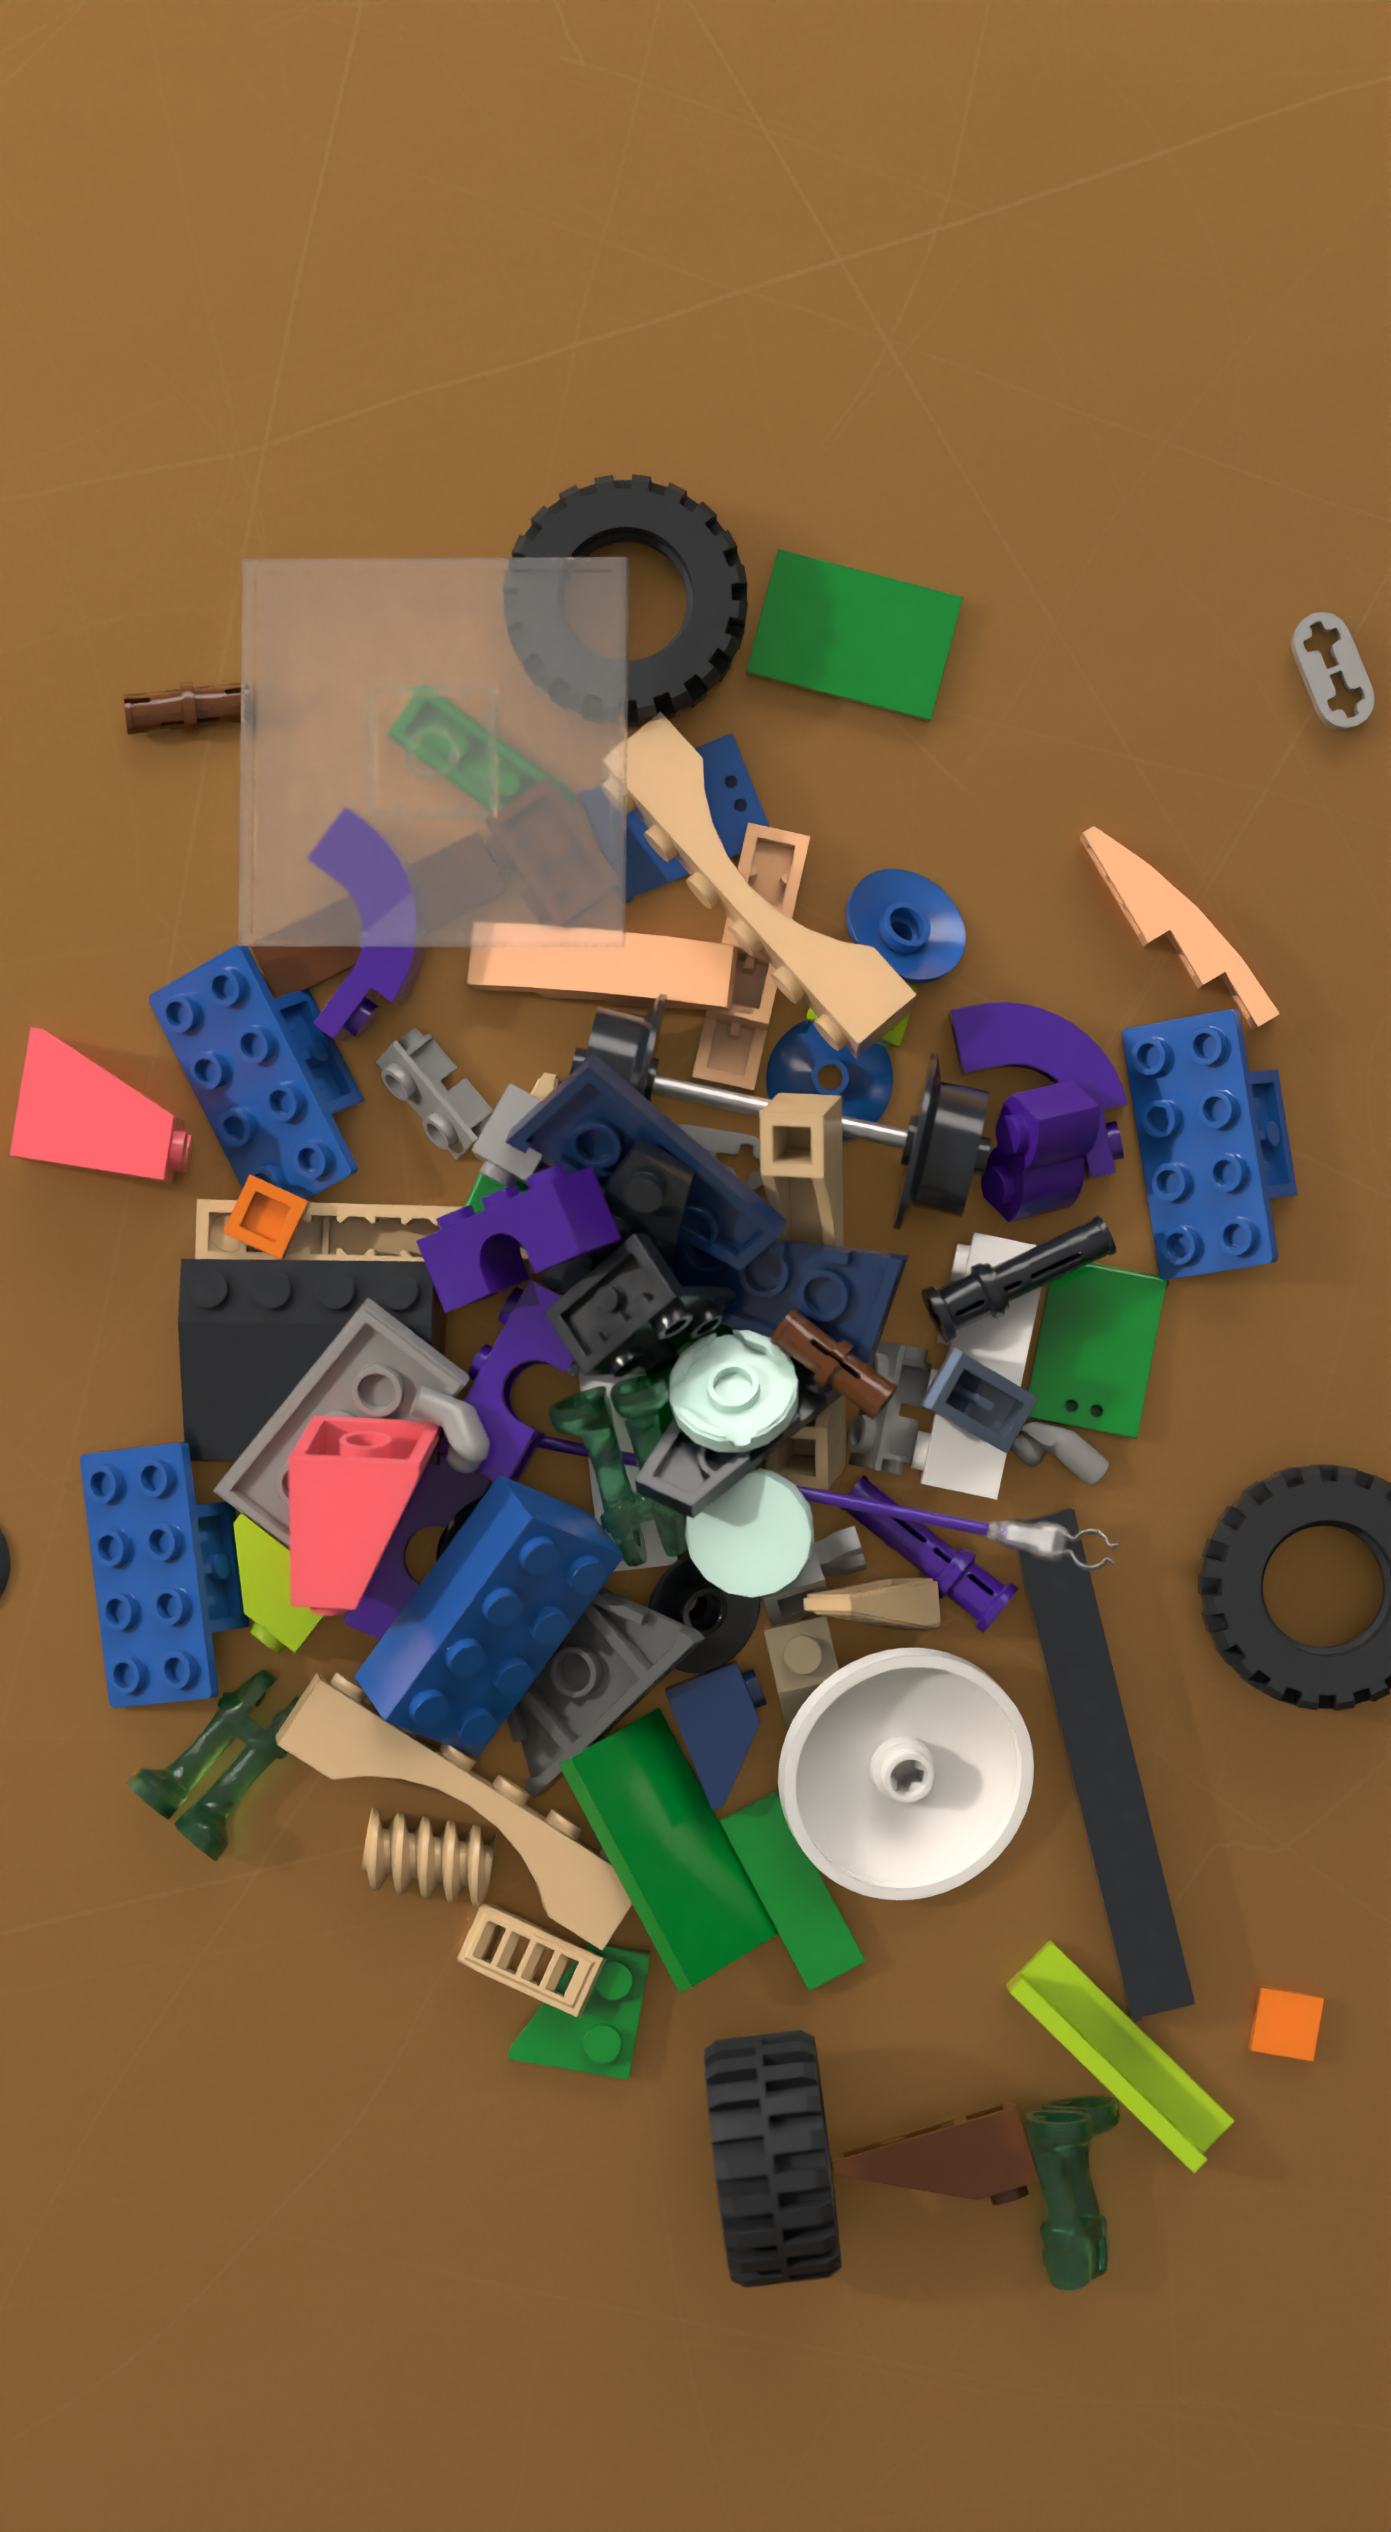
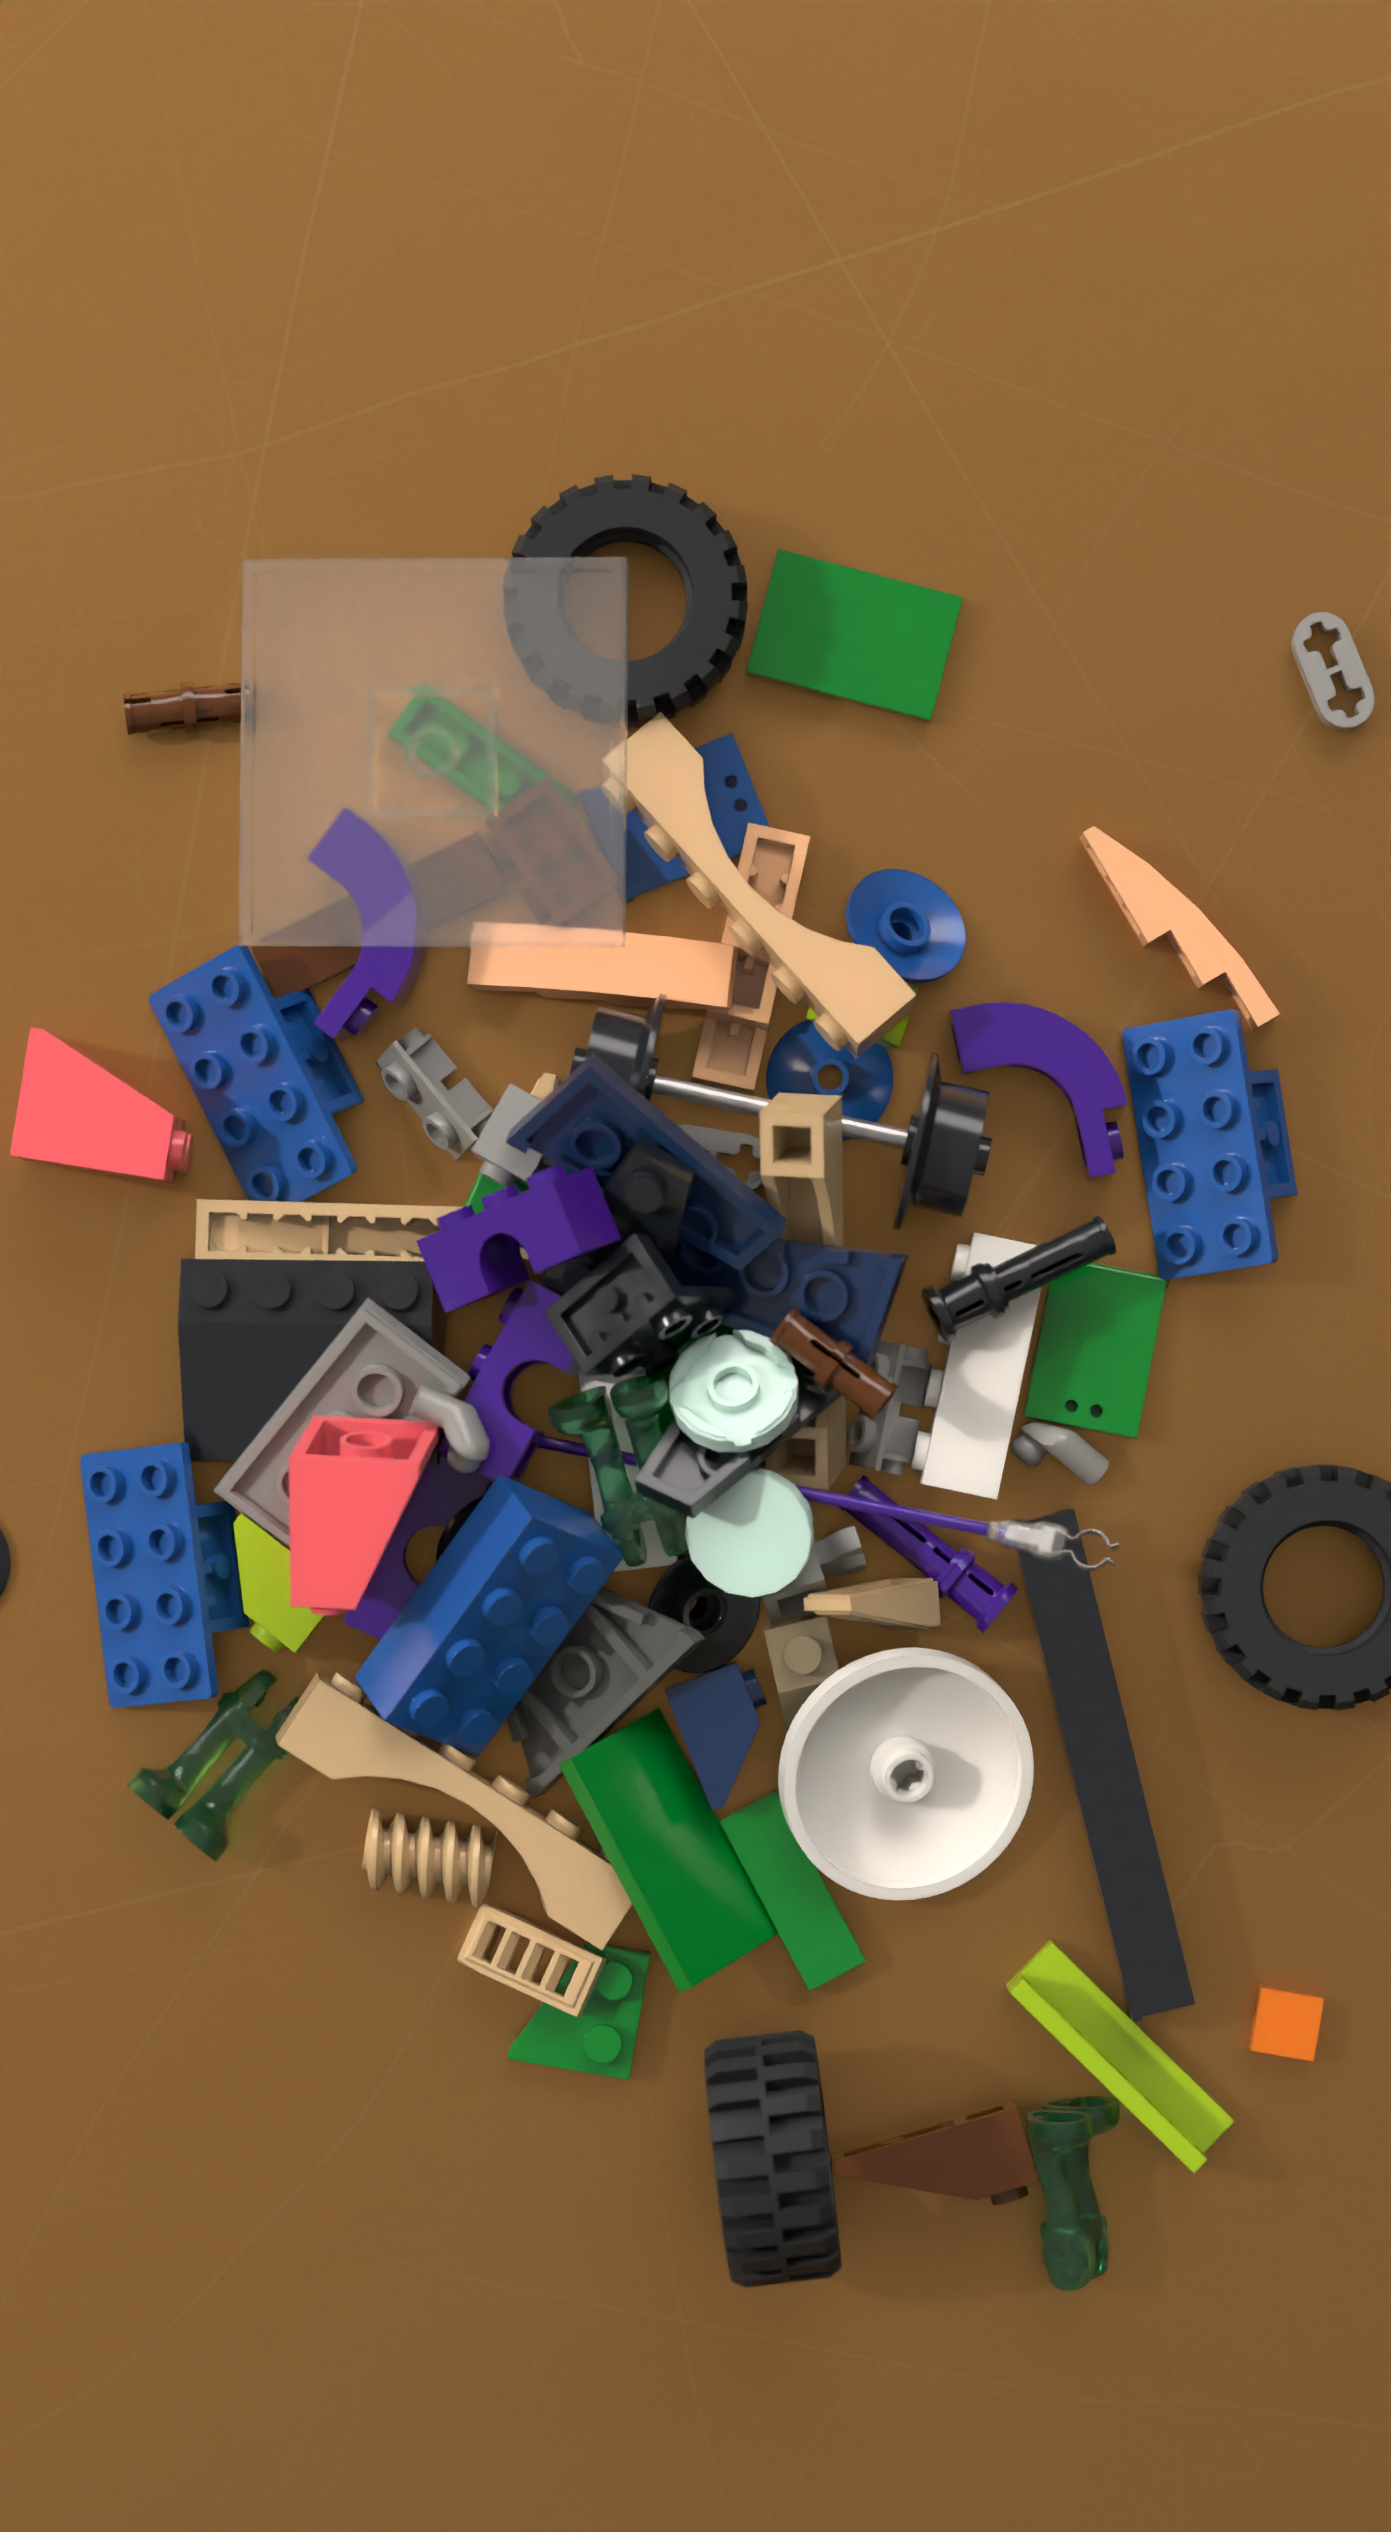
(266, 1217): orange tile -> none
(979, 1400): sand blue slope -> none
(1040, 1150): dark purple brick -> none

